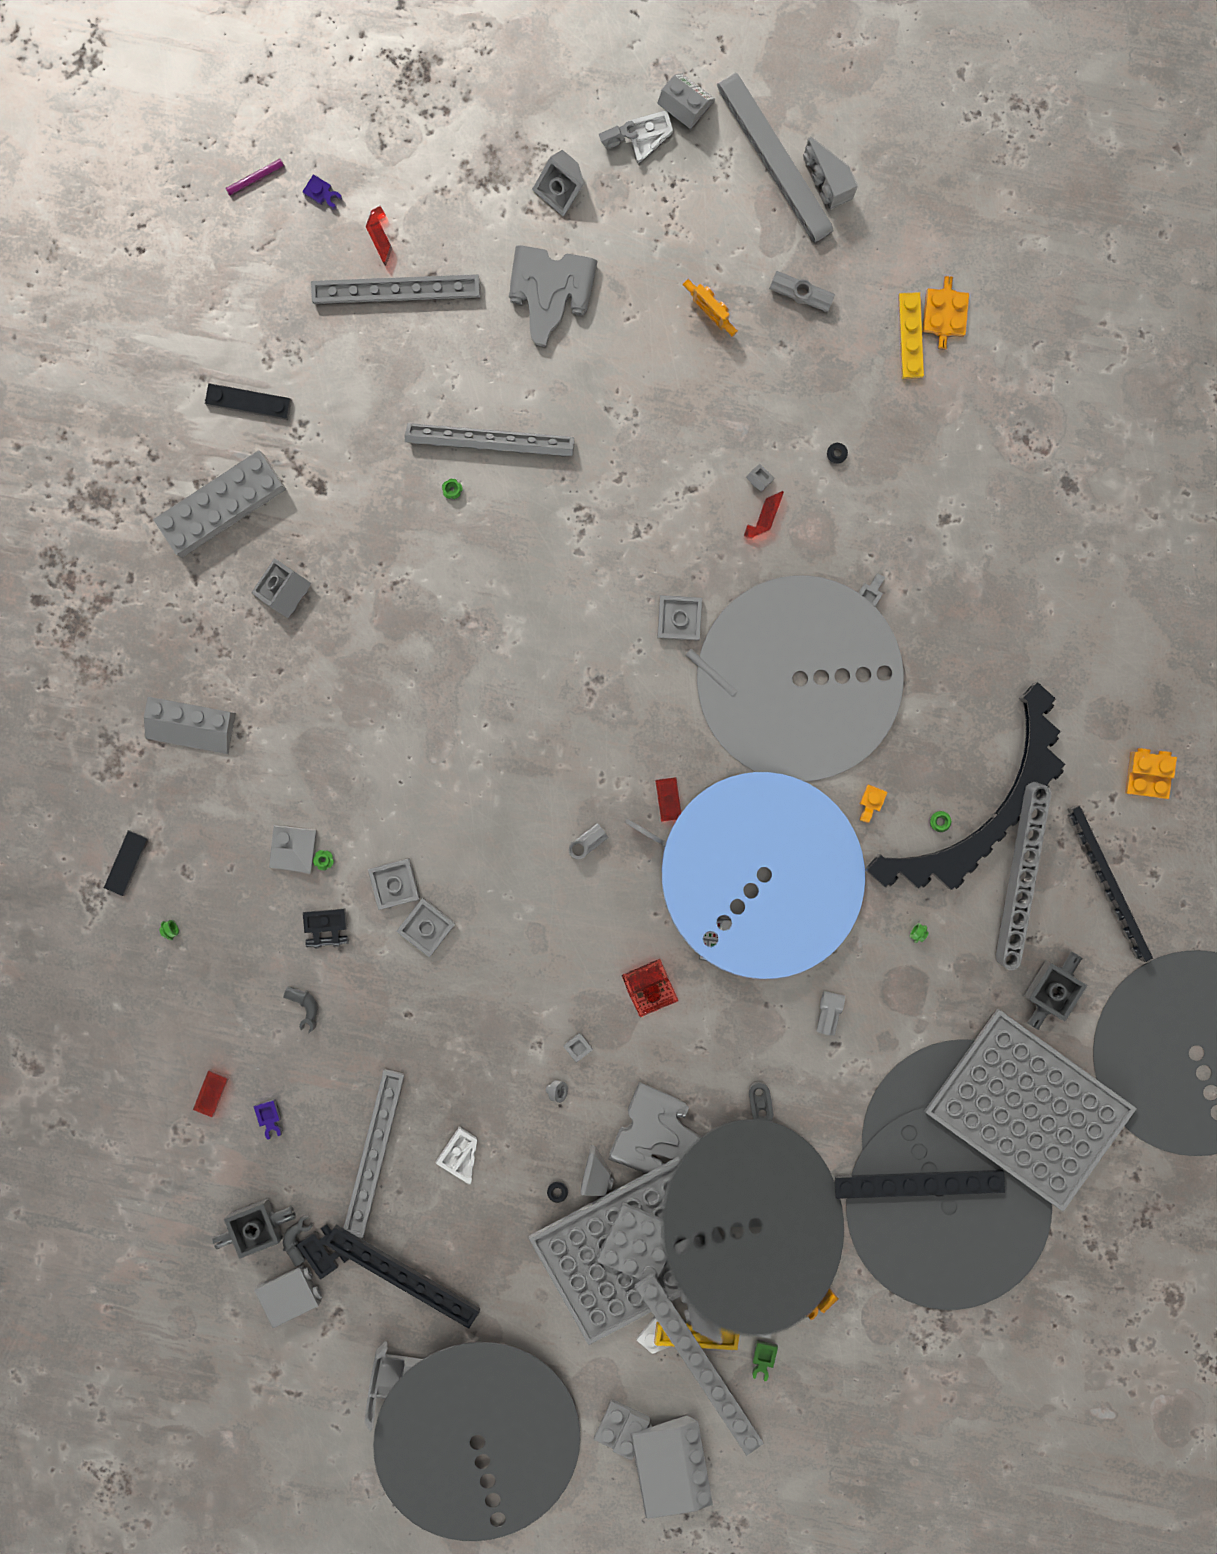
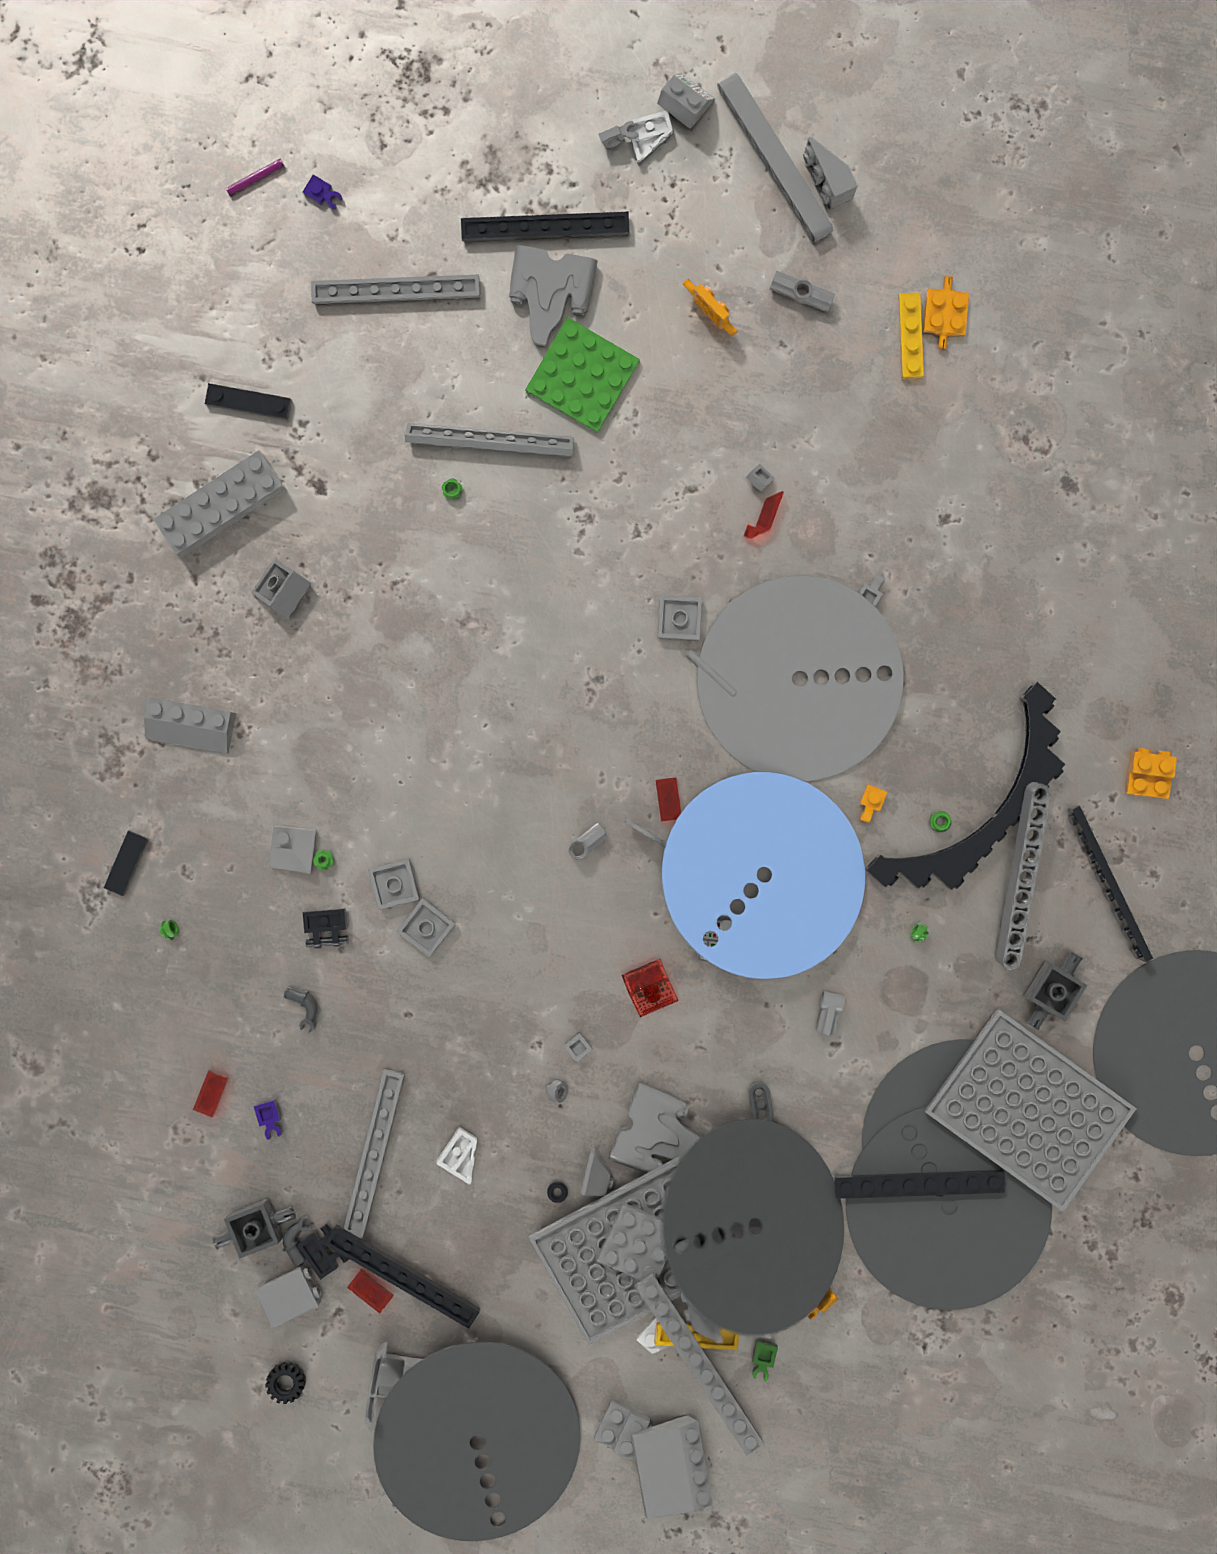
(279, 1393): none -> black tyre
(370, 1291): none -> clear red plate
(377, 233): clear red piece -> none
(545, 226): none -> black plate
(559, 182): light grey slope -> none
(582, 375): none -> bright green plate
(837, 459): black plate -> none

